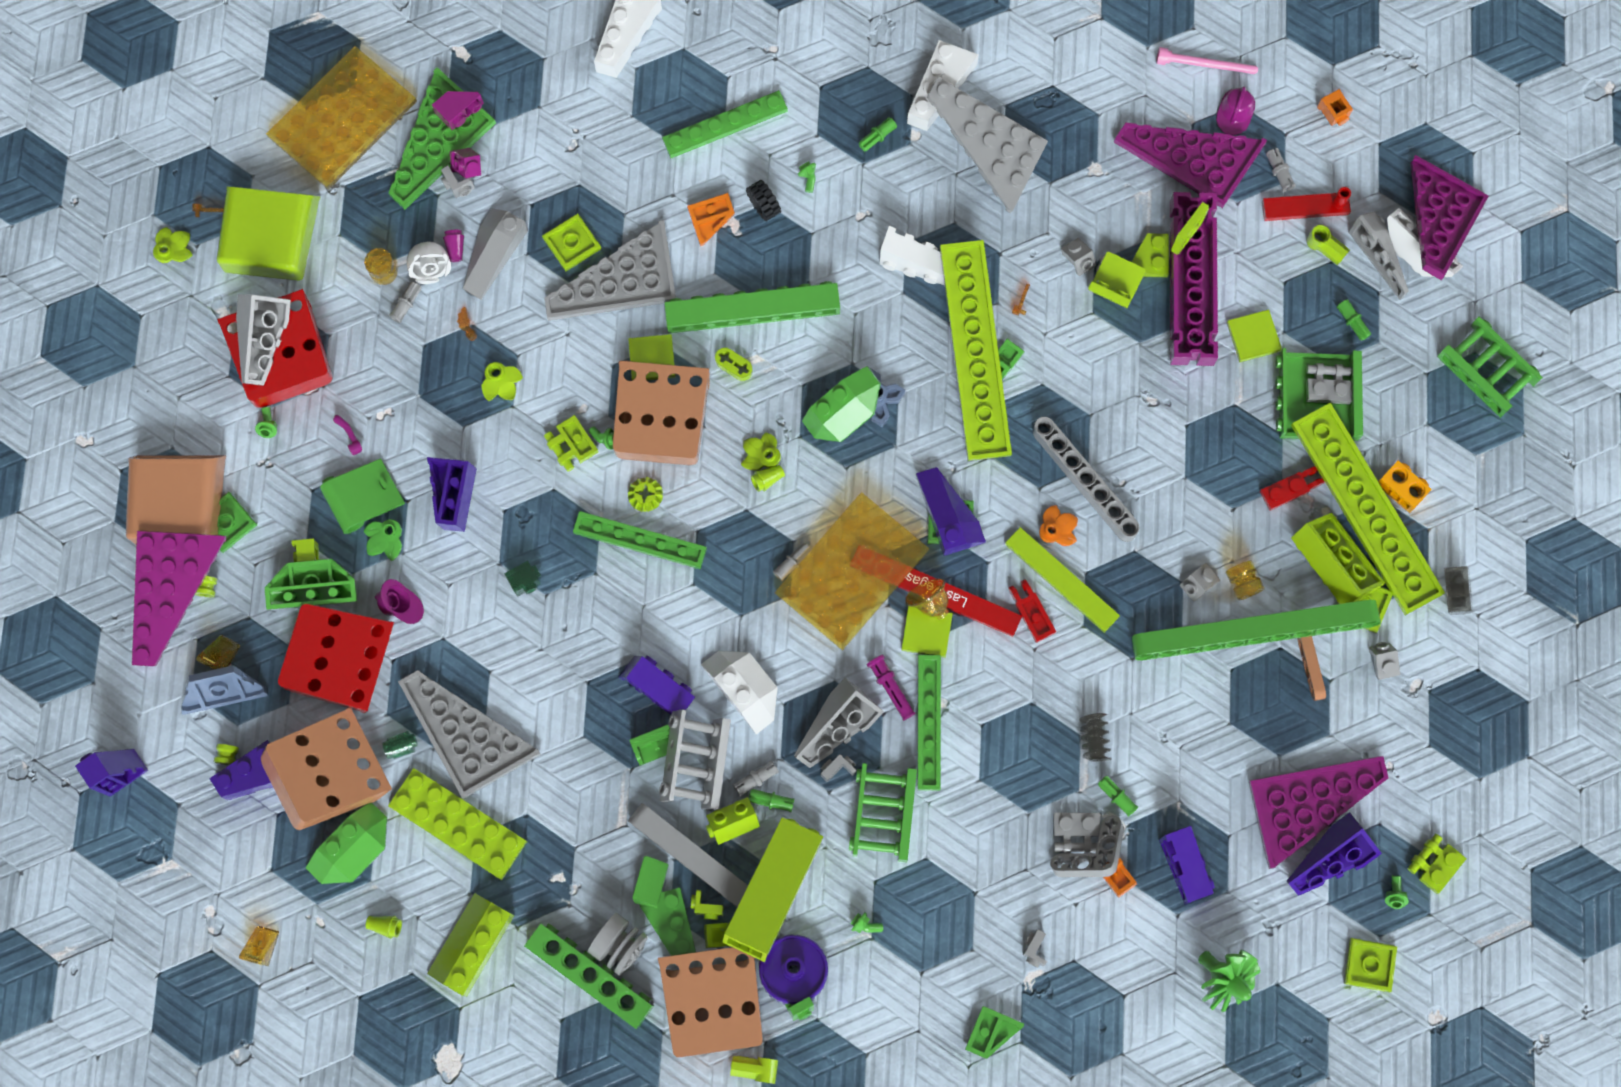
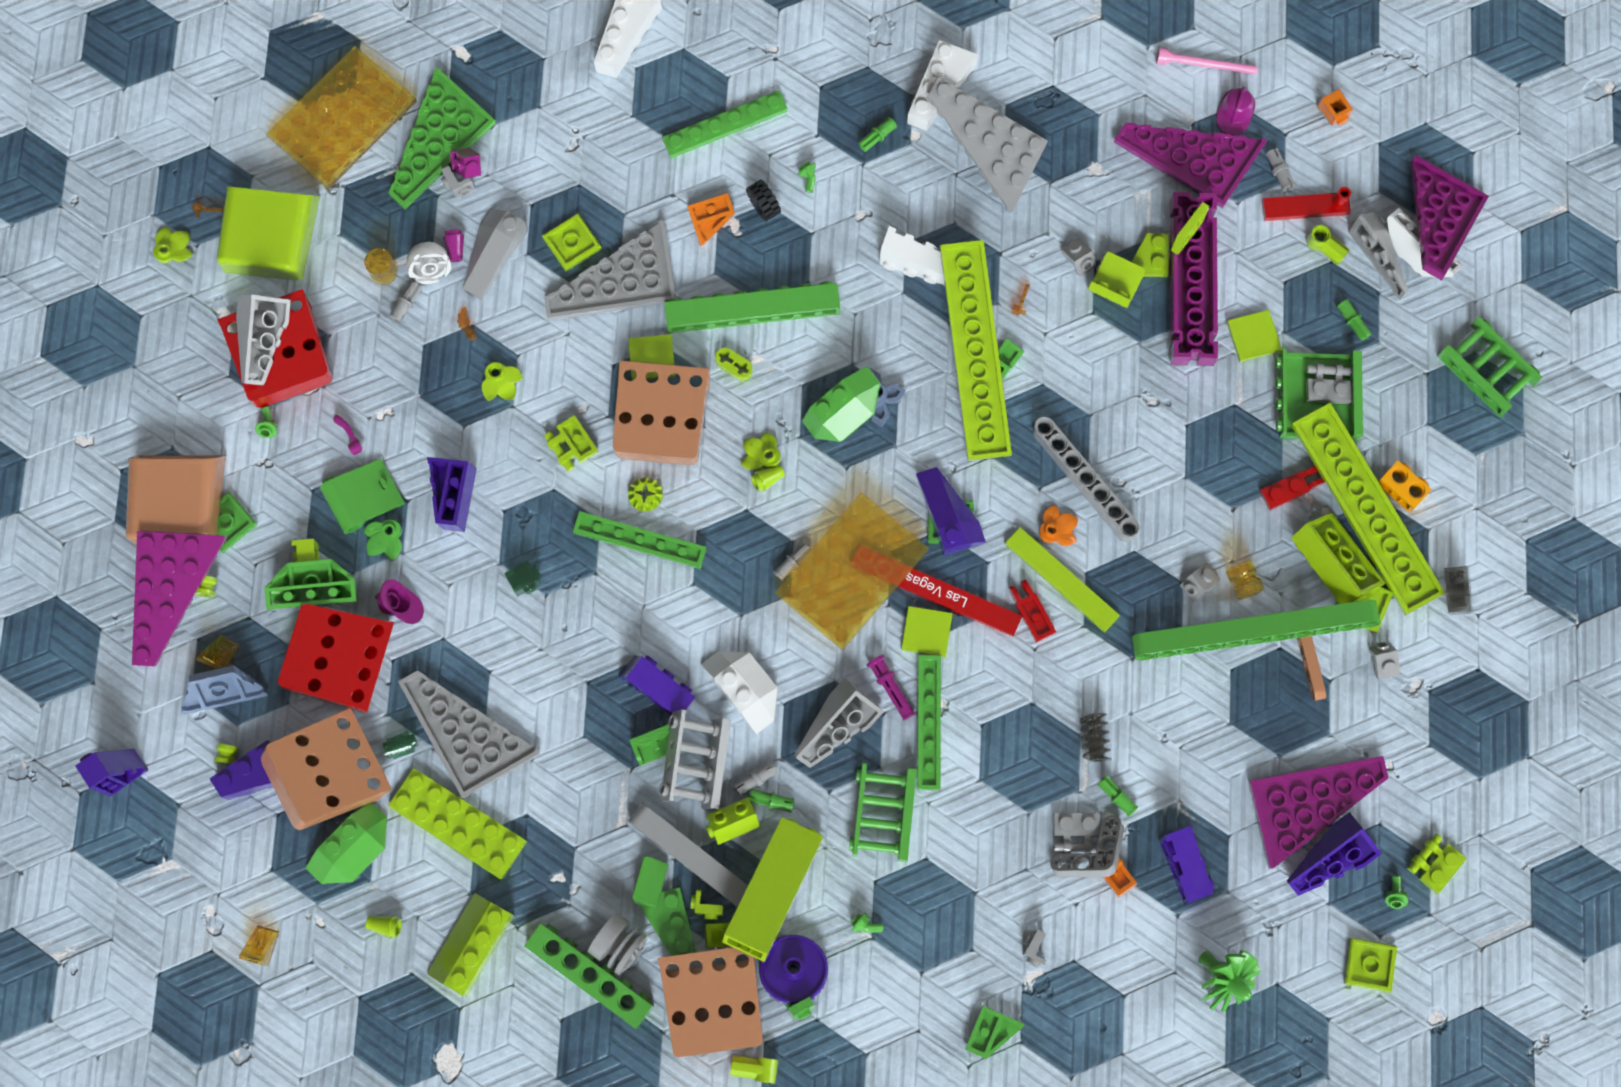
(456, 107): magenta slope -> none
(605, 438): bright green plate -> none
(831, 767): light grey bracket -> none
(930, 598): clear yellow hat -> none

